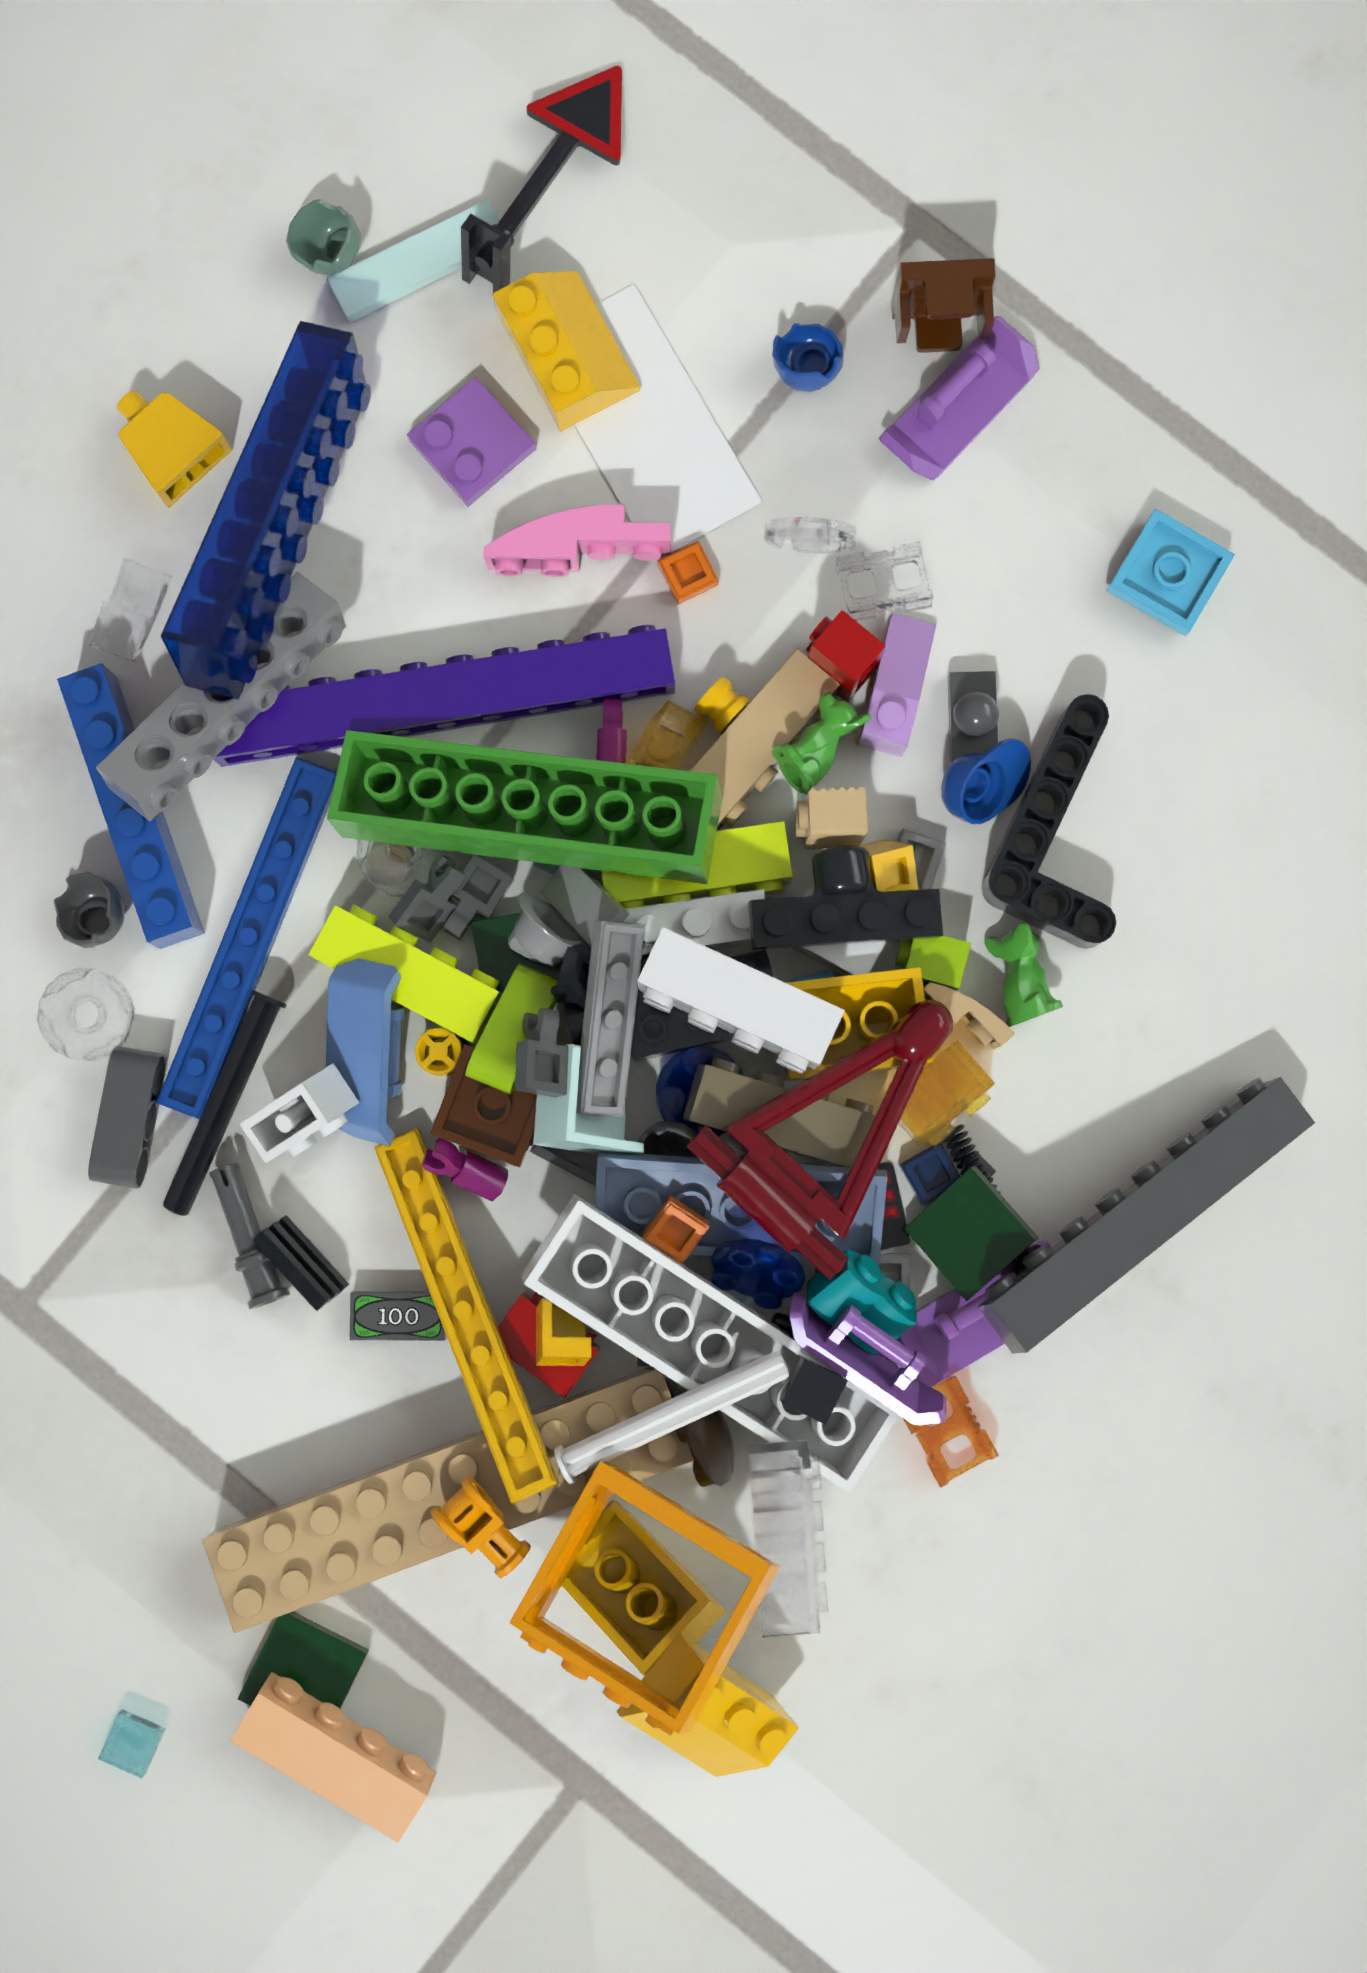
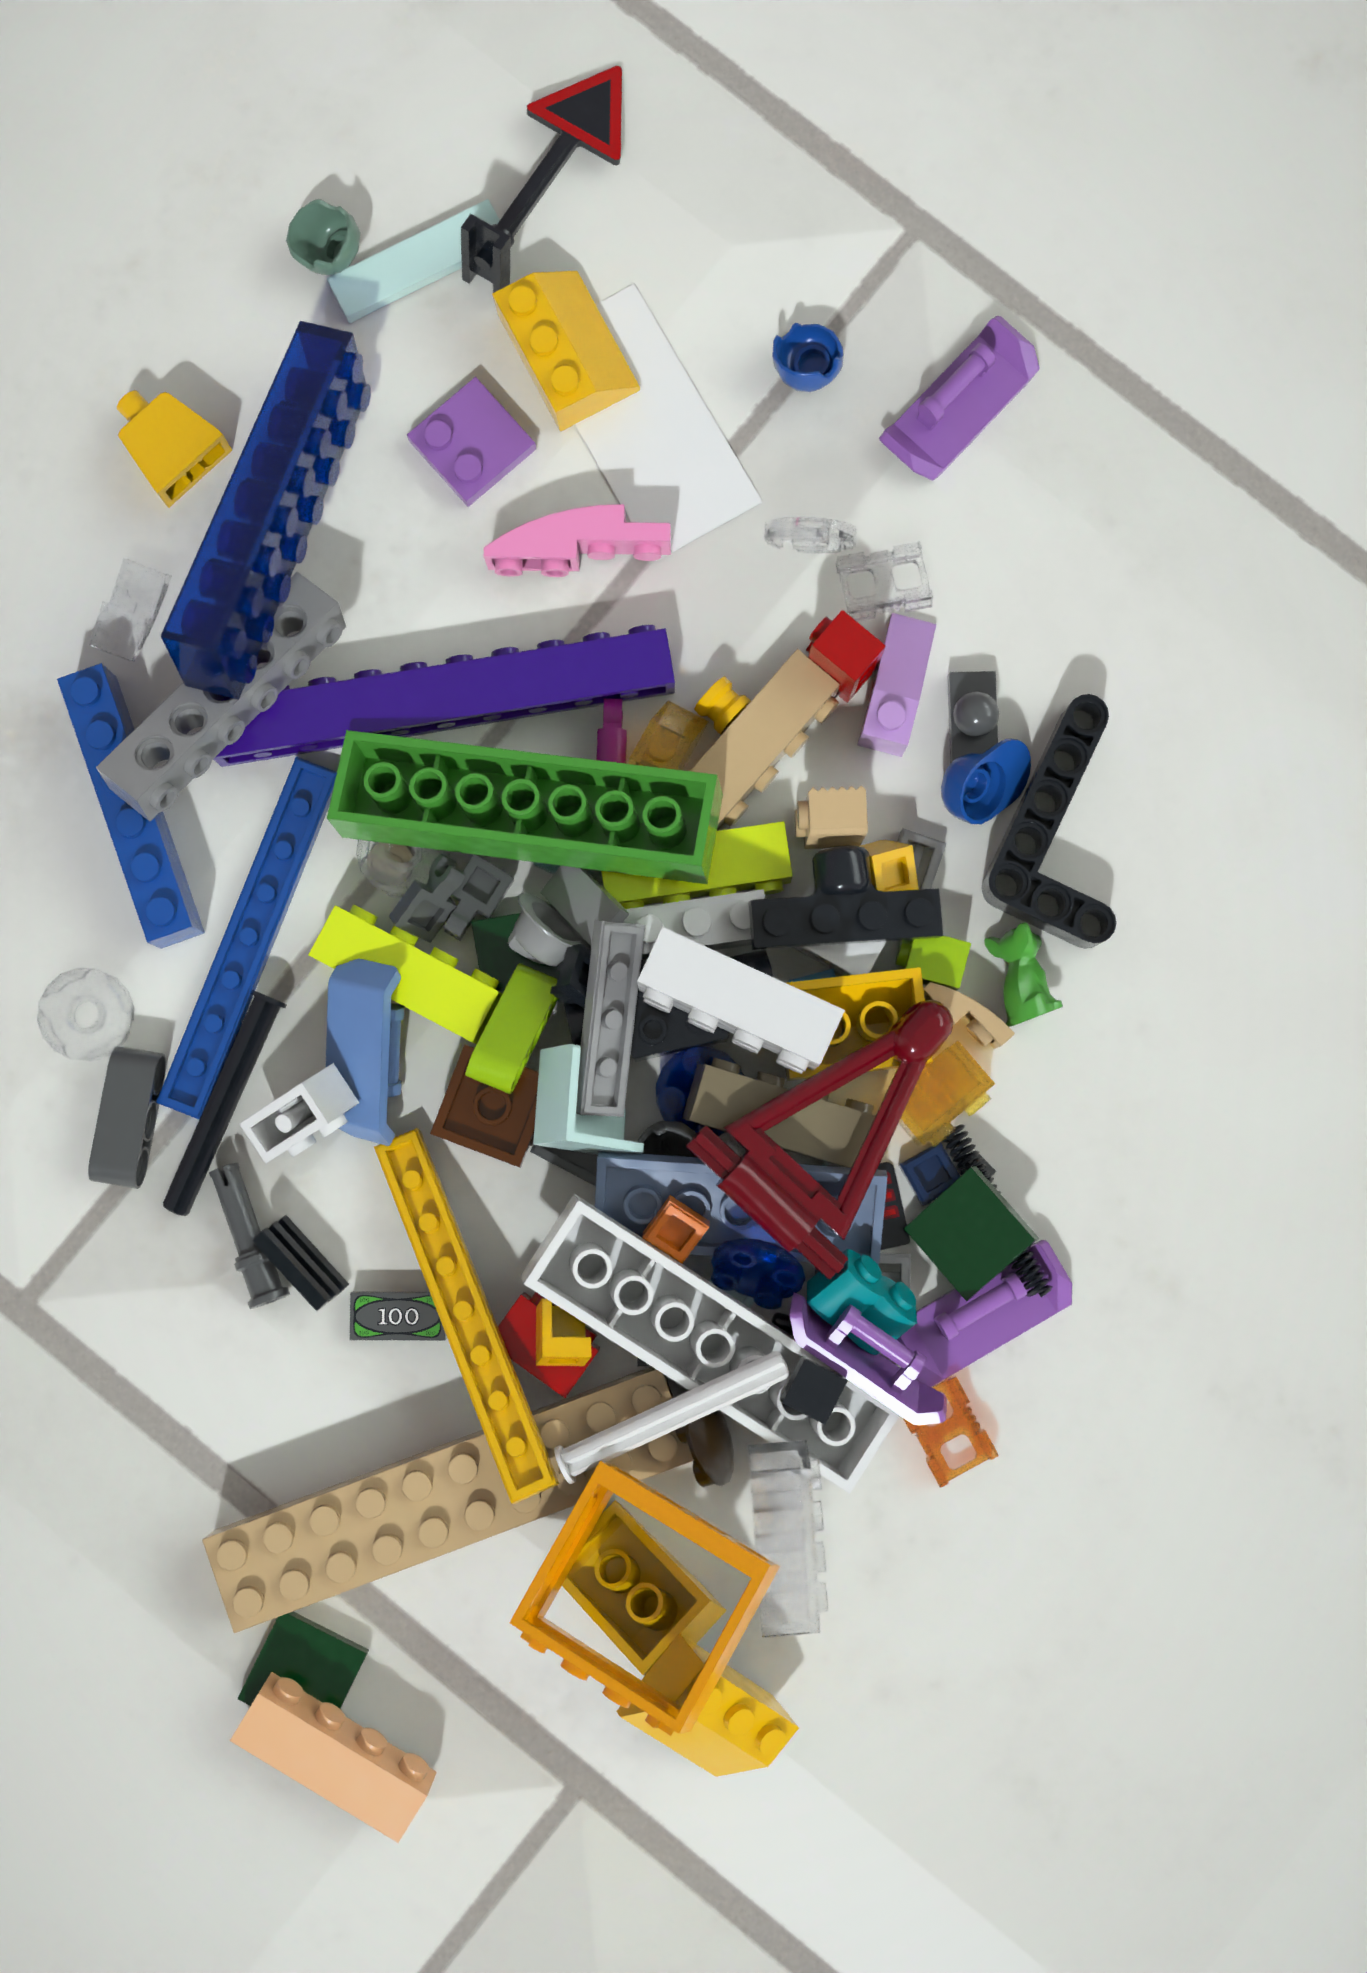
(89, 910): dark grey hair -> none
(131, 1743): clear light blue tile -> none
(434, 1046): yellow wheel -> none
(466, 1169): magenta bar -> none
(478, 1524): light orange connector -> none
(539, 1060): dark grey plate -> none
(688, 572): orange tile -> none
(814, 752): bright green animal -> none
(938, 297): reddish brown panel -> none
(1144, 1215): dark grey brick -> none
(1170, 572): medium azure plate -> none

